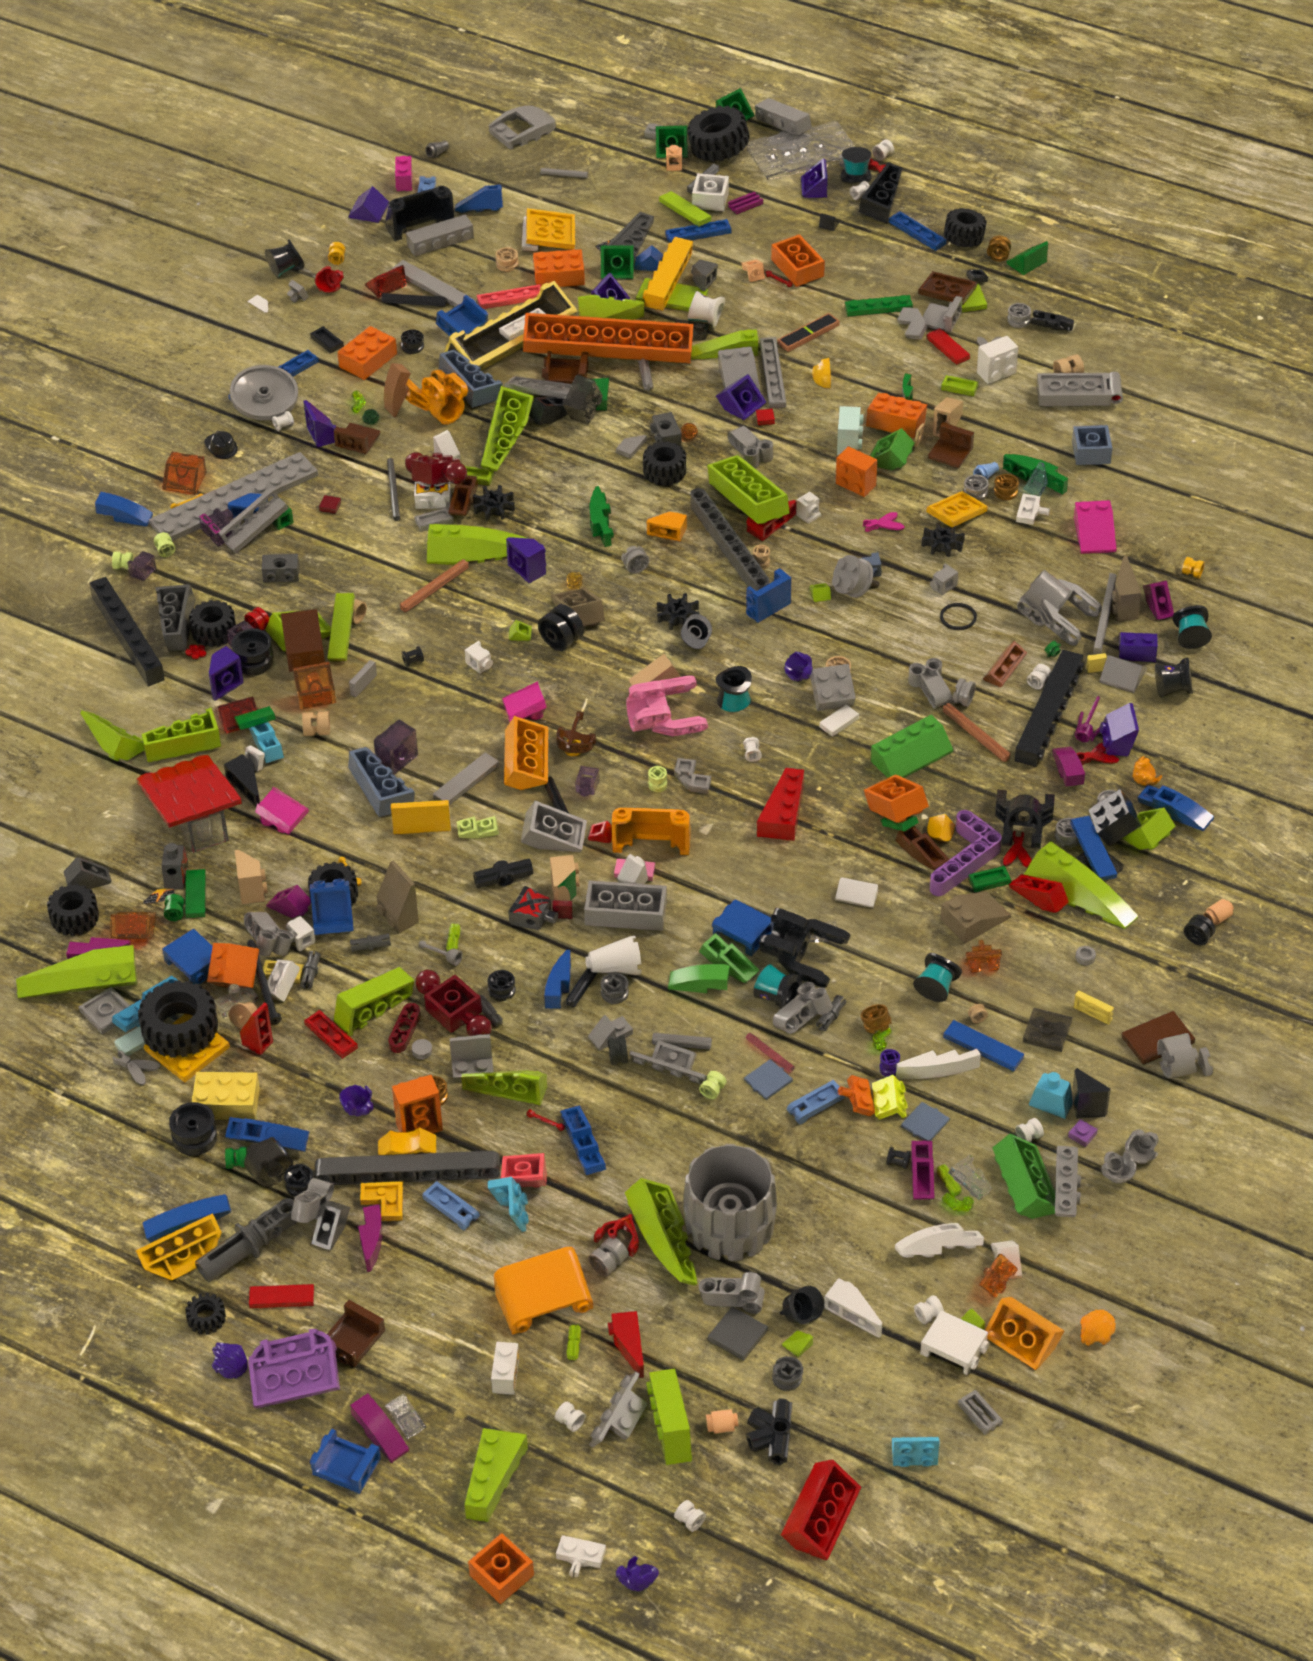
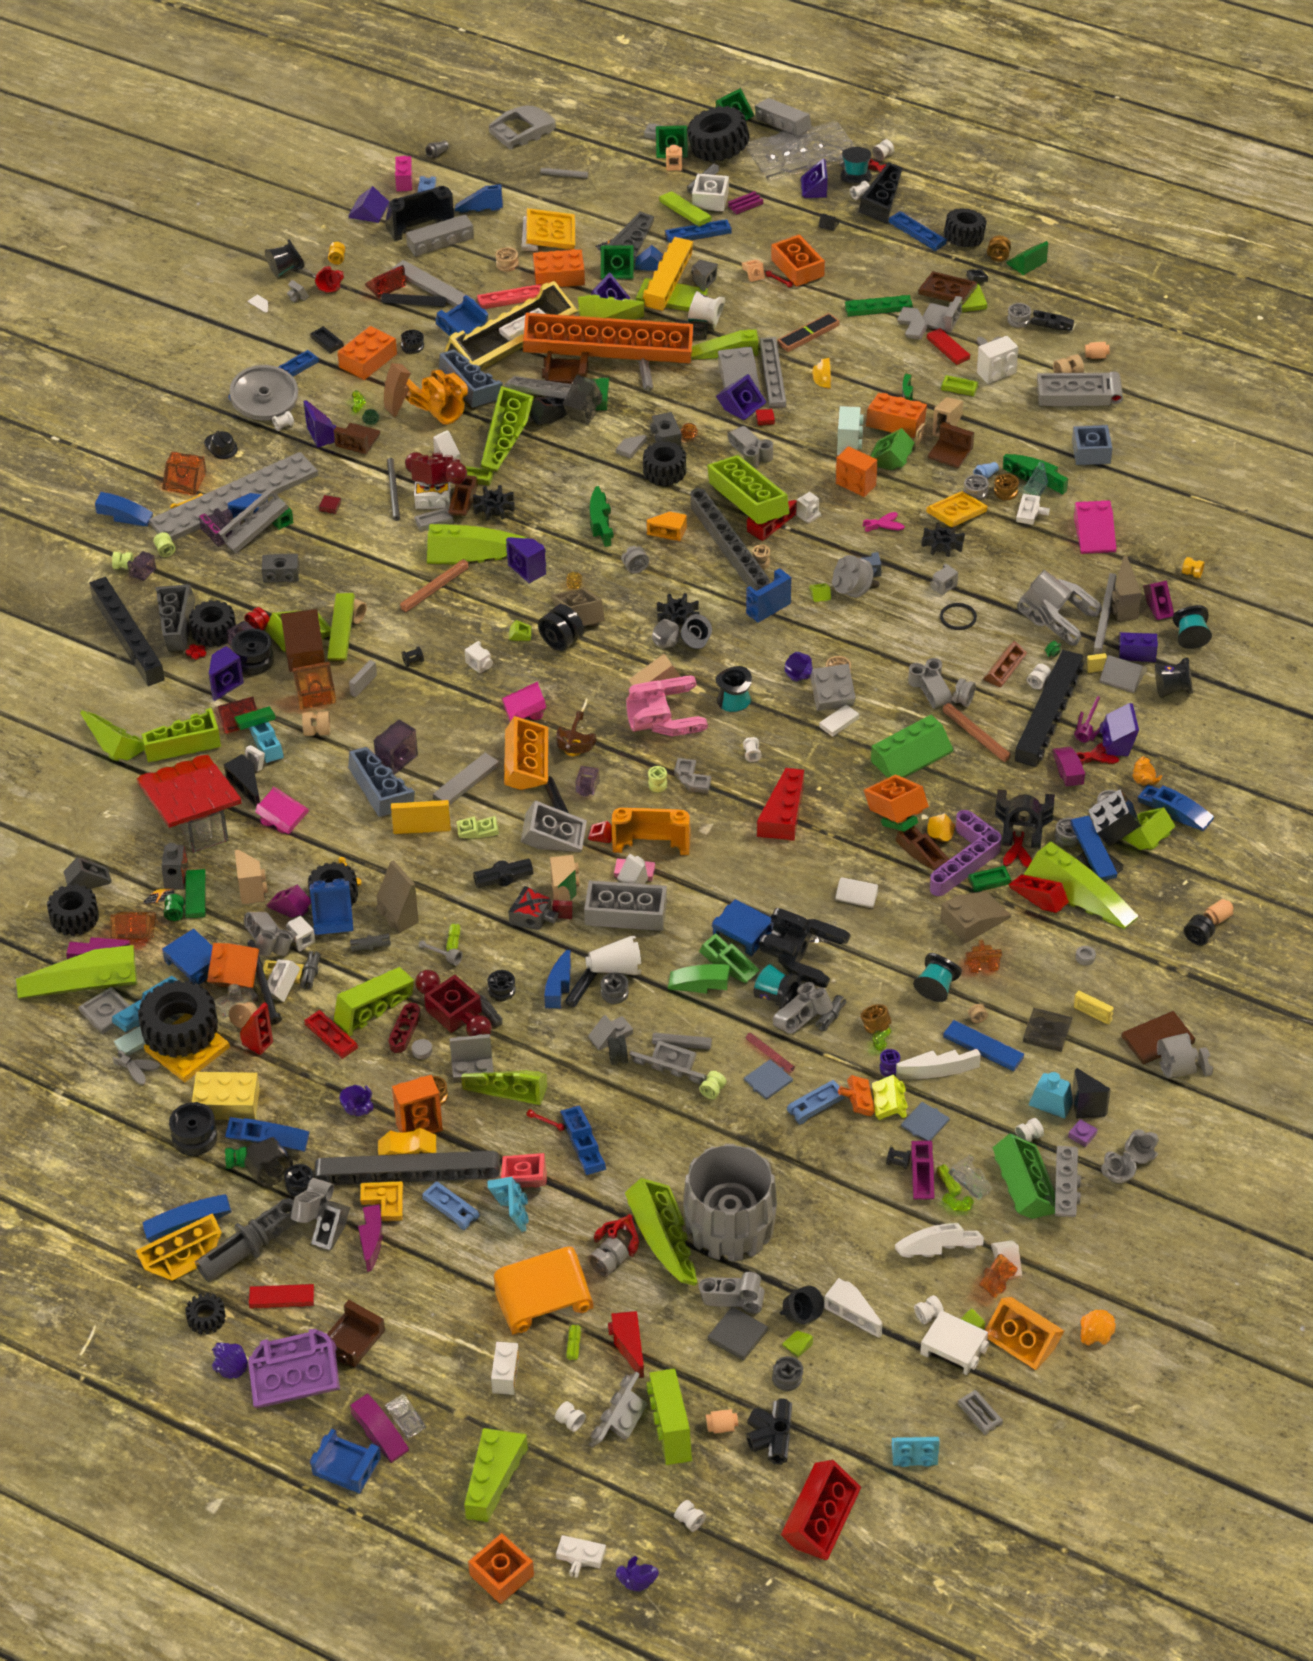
(666, 634): none -> light grey hair
(1097, 350): none -> light nougat brick

